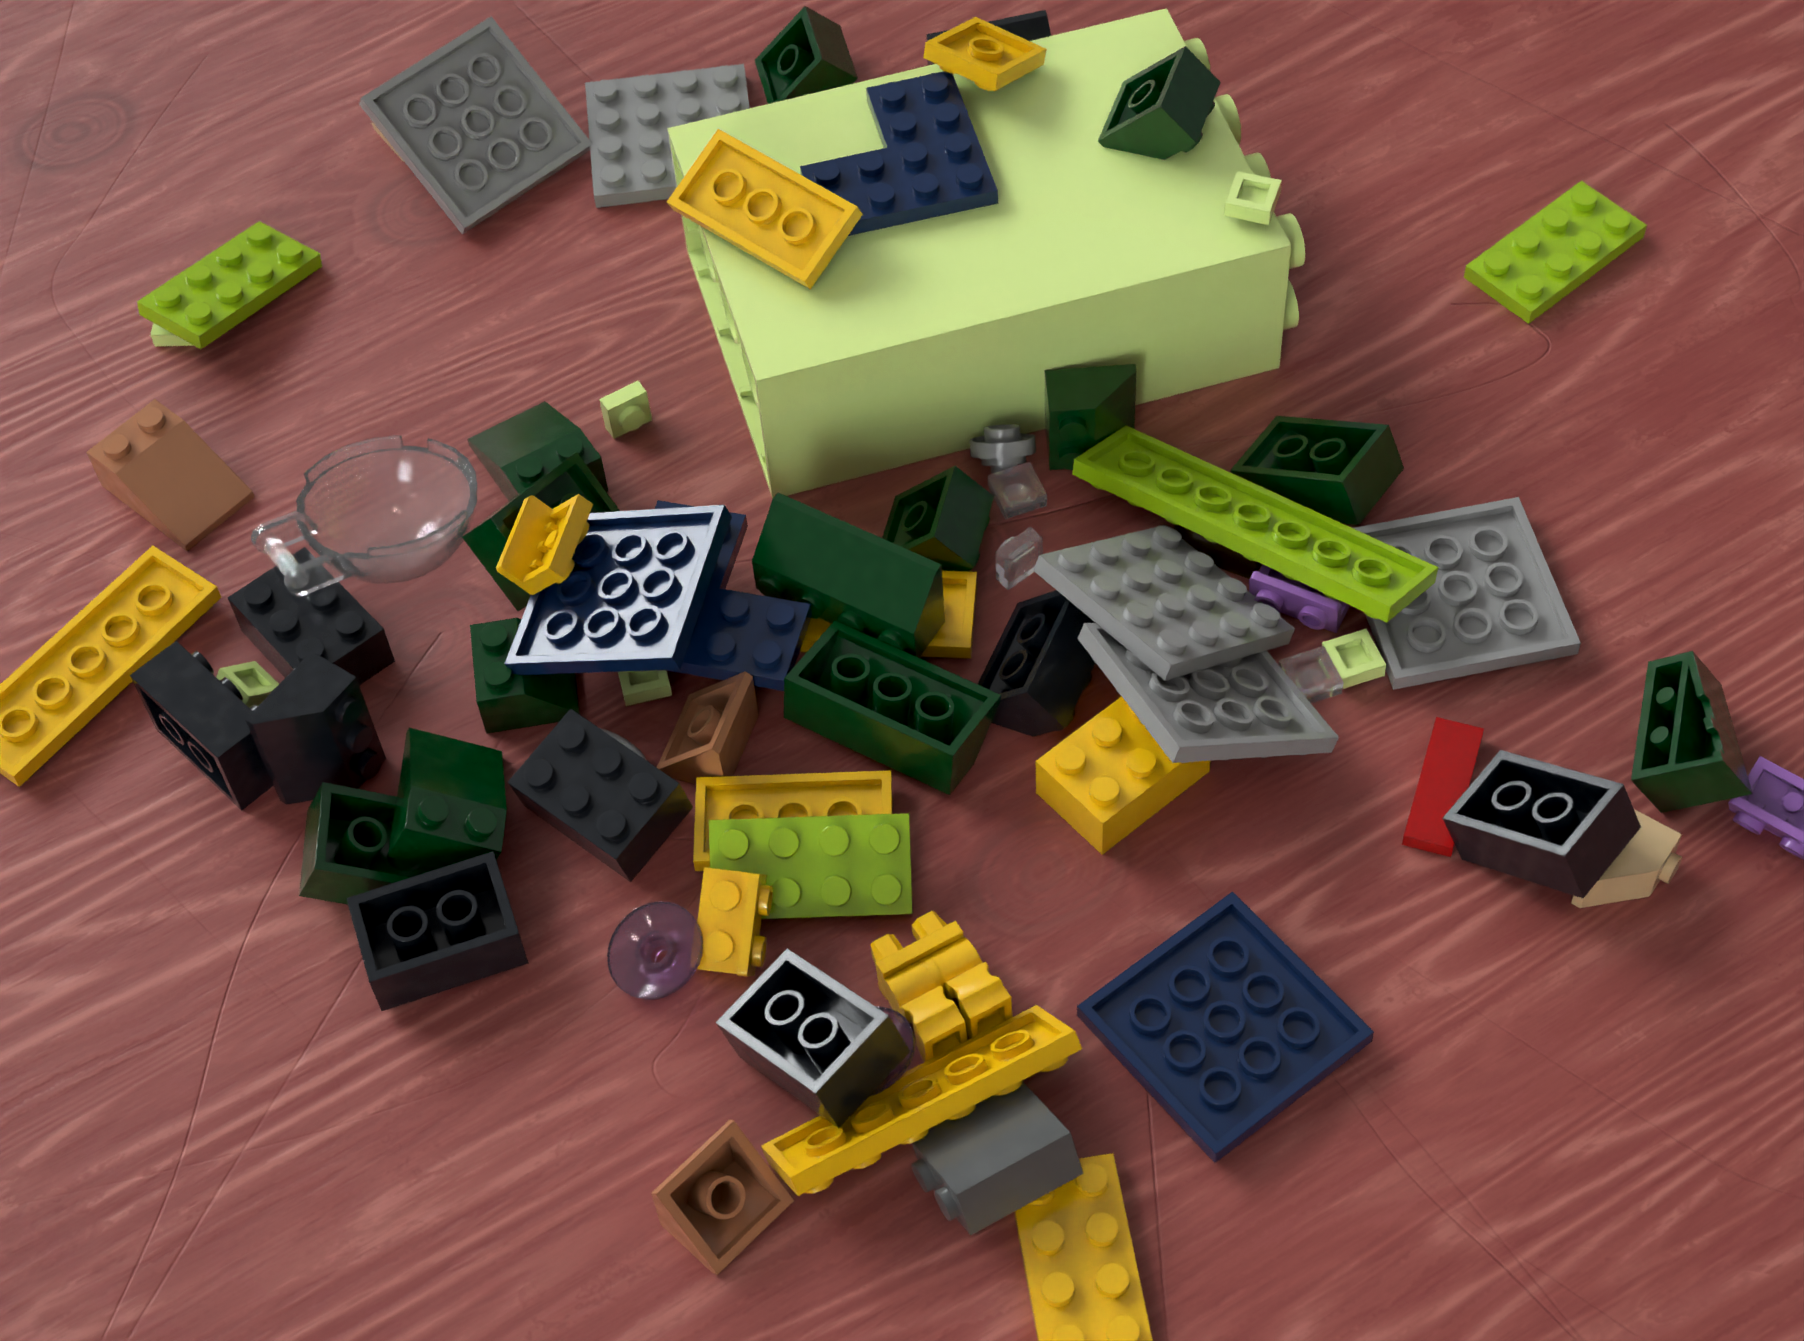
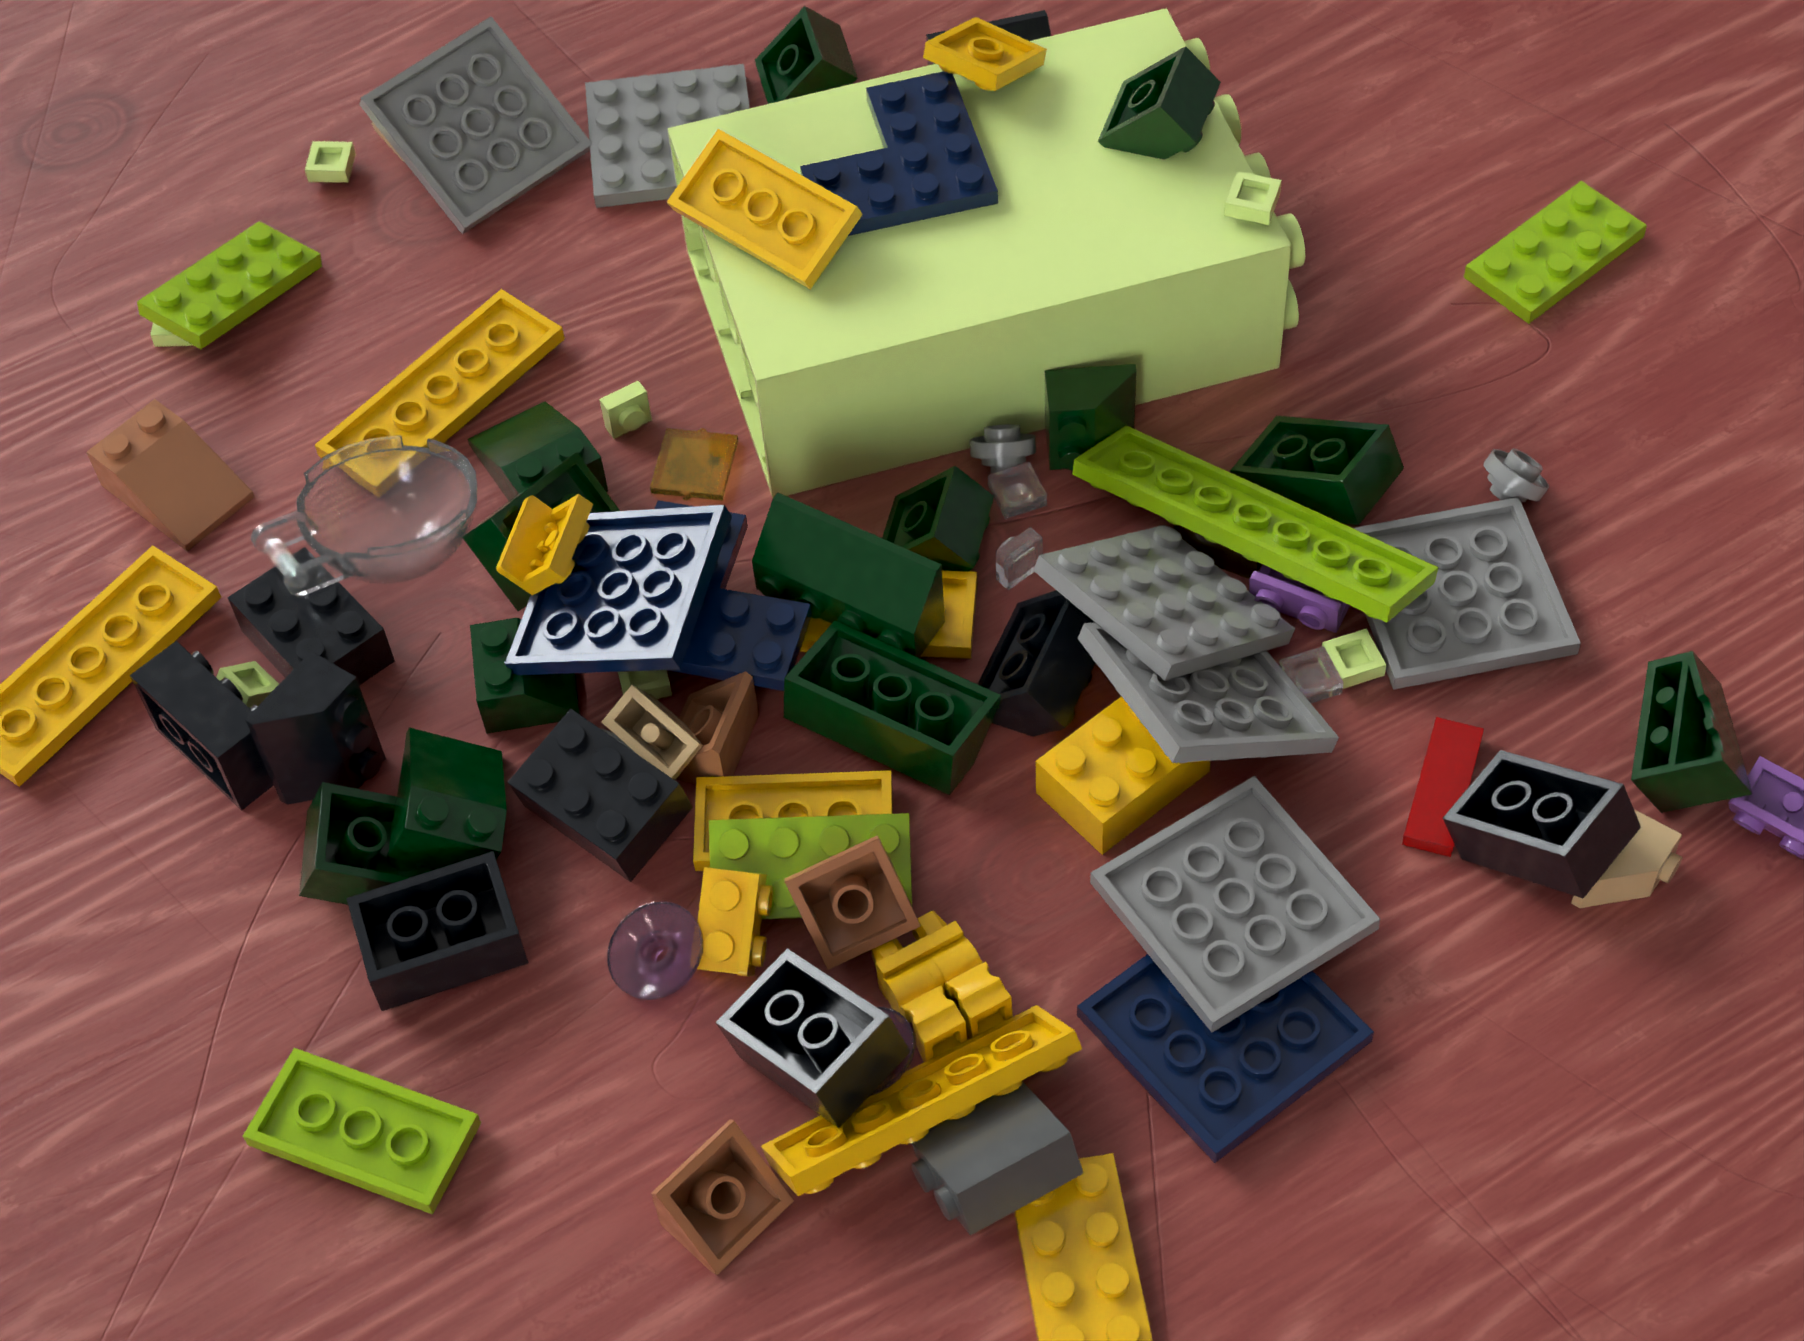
(330, 161): none -> yellowish green plate
(362, 1130): none -> lime plate
(453, 377): none -> yellow plate
(652, 731): none -> tan slope
(694, 464): none -> clear yellow piece
(852, 902): none -> nougat slope
(1234, 903): none -> light grey plate
(1515, 475): none -> light grey plate

